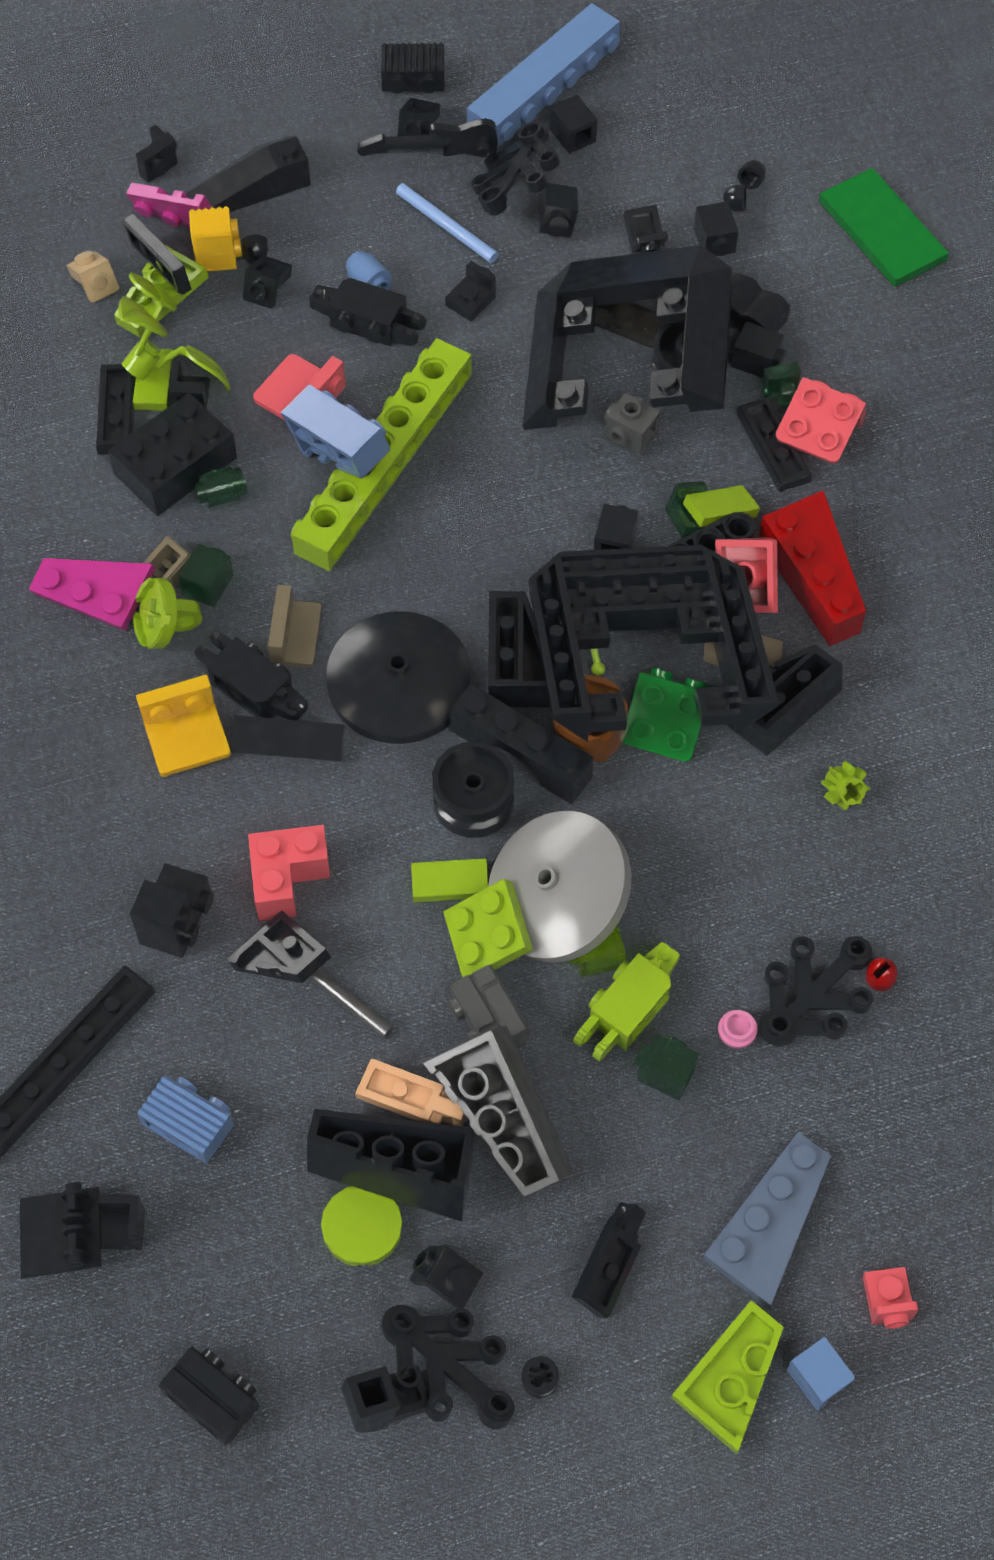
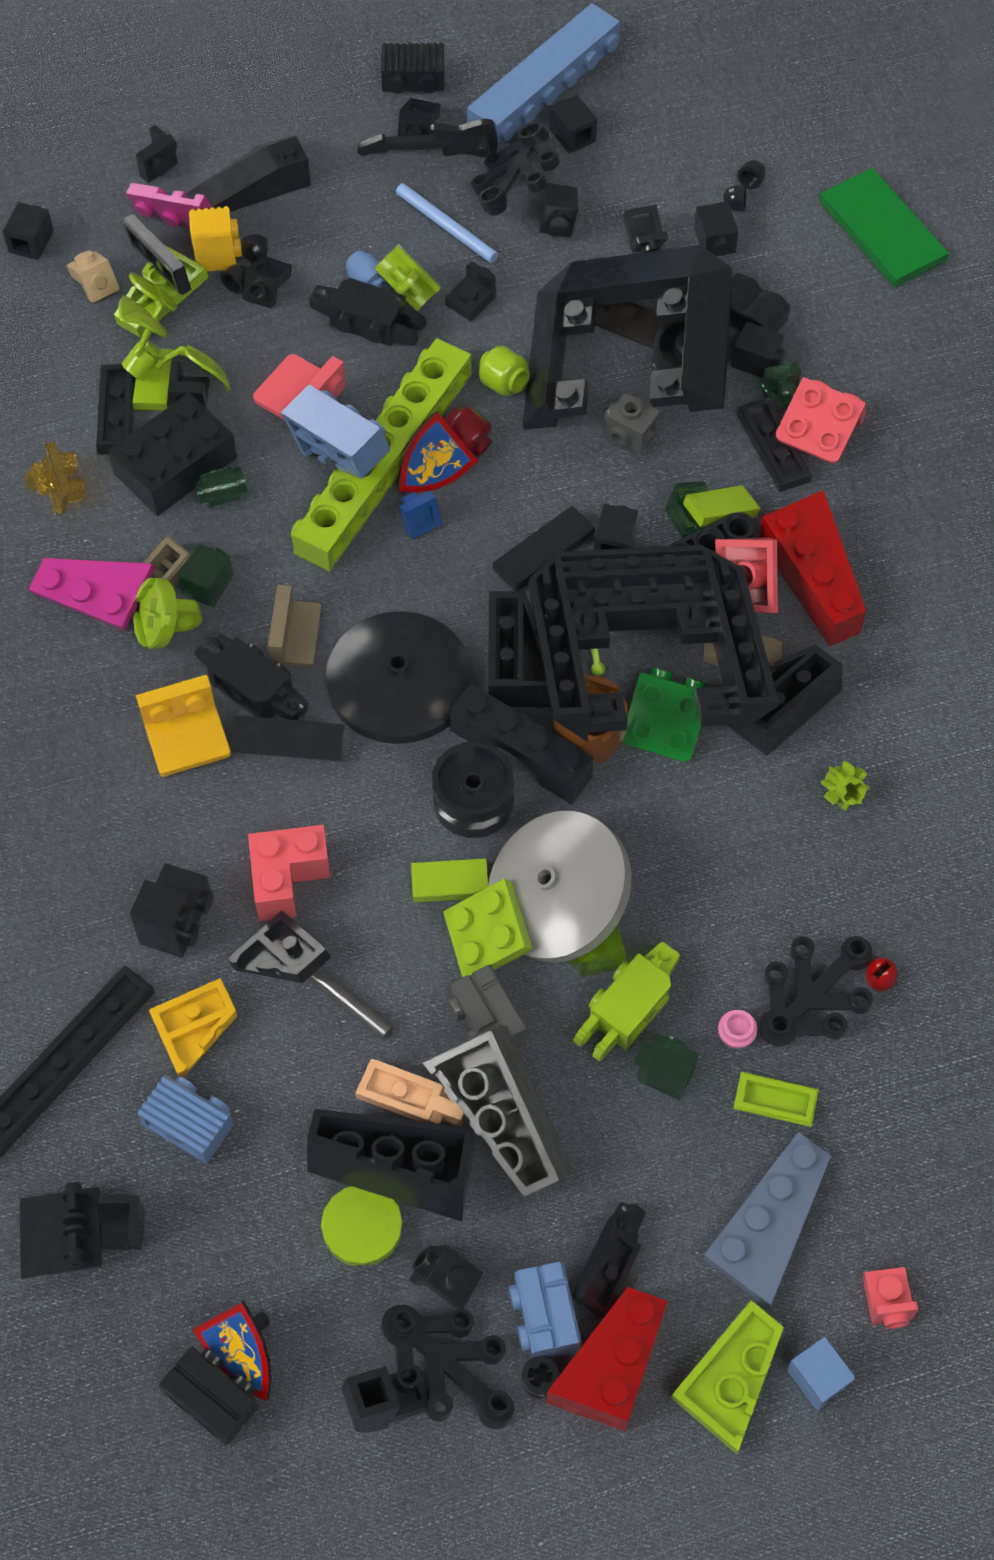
(28, 231): none -> black brick
(51, 479): none -> clear yellow hips
(193, 1023): none -> yellow wing
(234, 278): none -> black hinge
(240, 1344): none -> shield
(407, 277): none -> lime hips
(420, 513): none -> blue tile
(434, 457): none -> shield
(471, 428): none -> dark red head
(503, 371): none -> lime head
(546, 1311): none -> medium blue brick
(560, 534): none -> black tile
(612, 1362): none -> red wedge
(776, 1099): none -> lime tile

